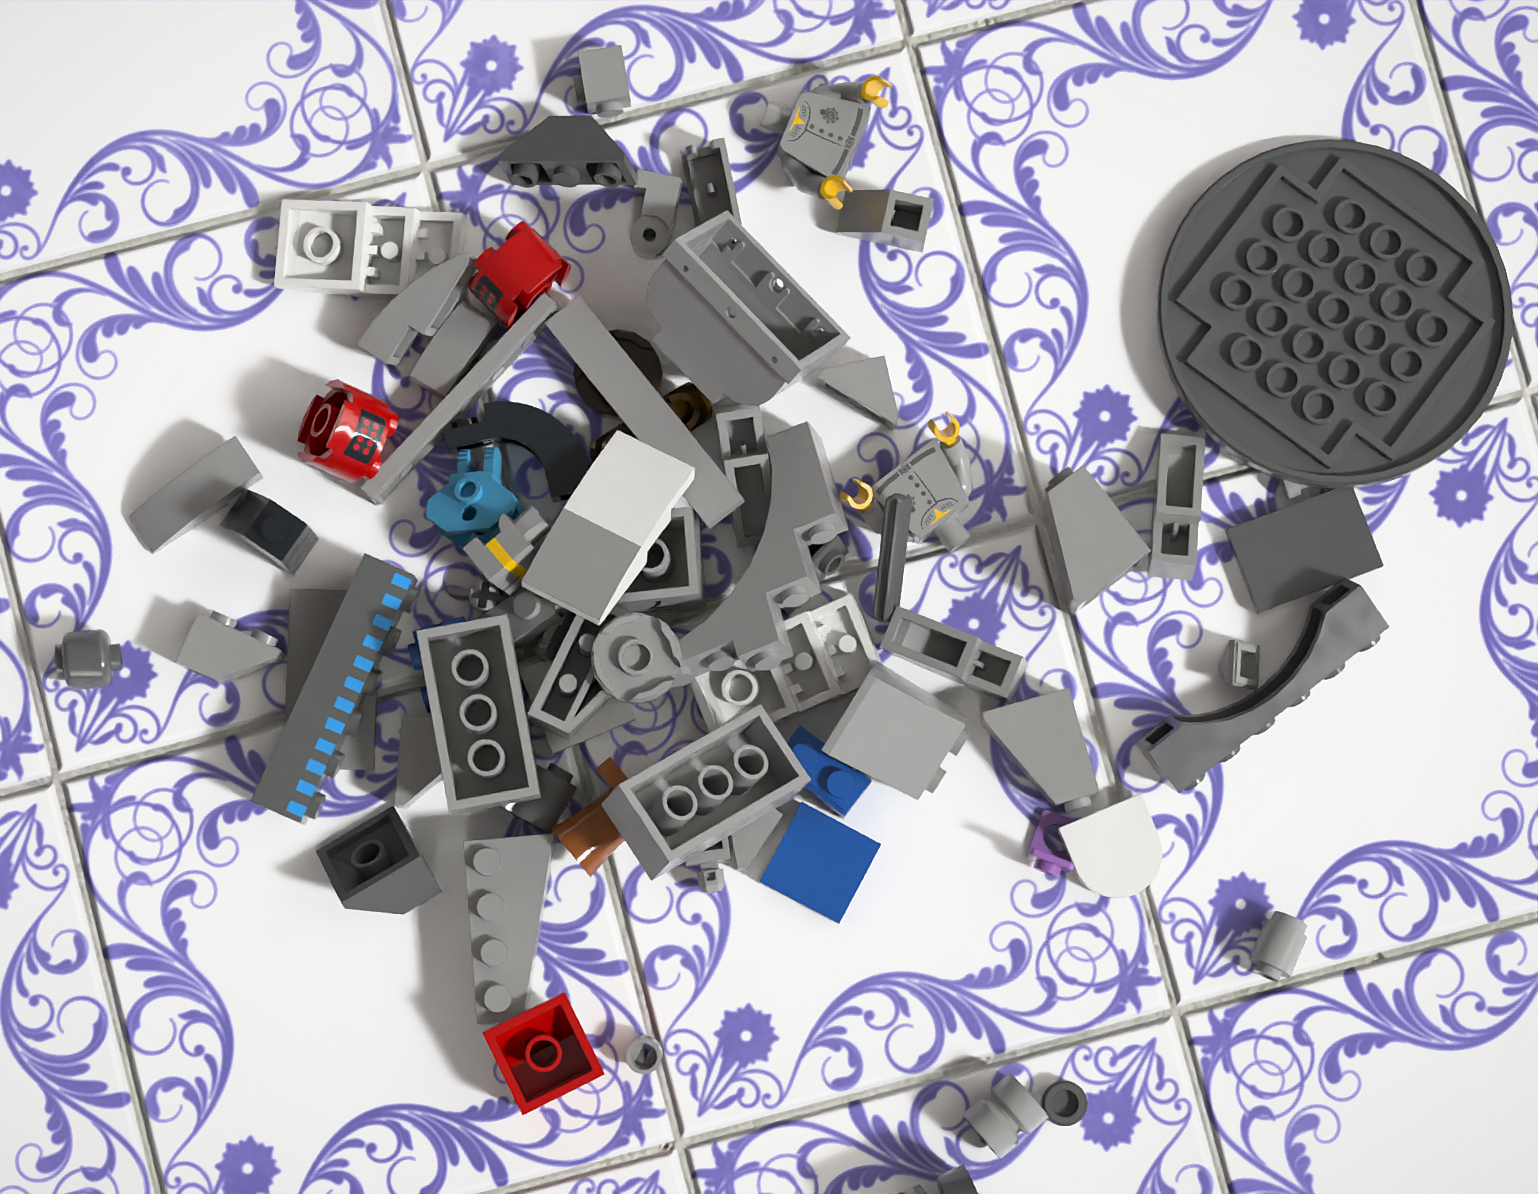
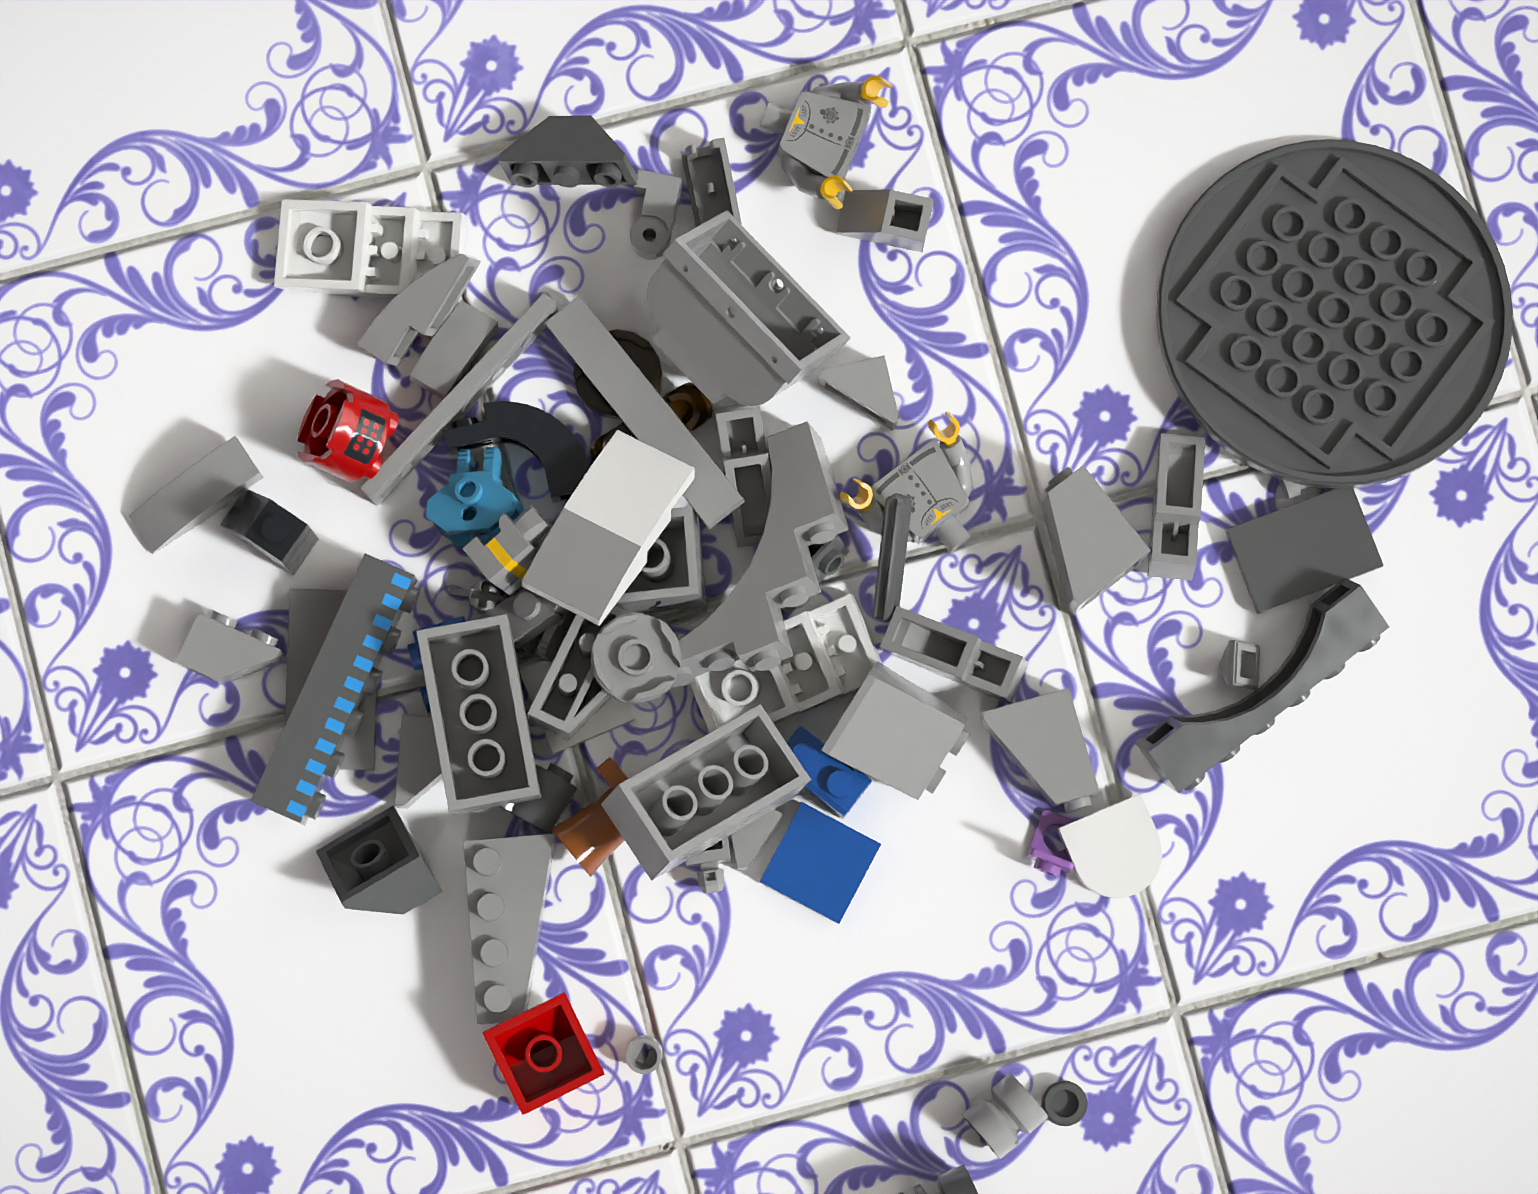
(87, 659): dark grey head -> none
(517, 273): red brick -> none
(603, 81): light grey brick -> none
(1278, 946): light grey brick -> none

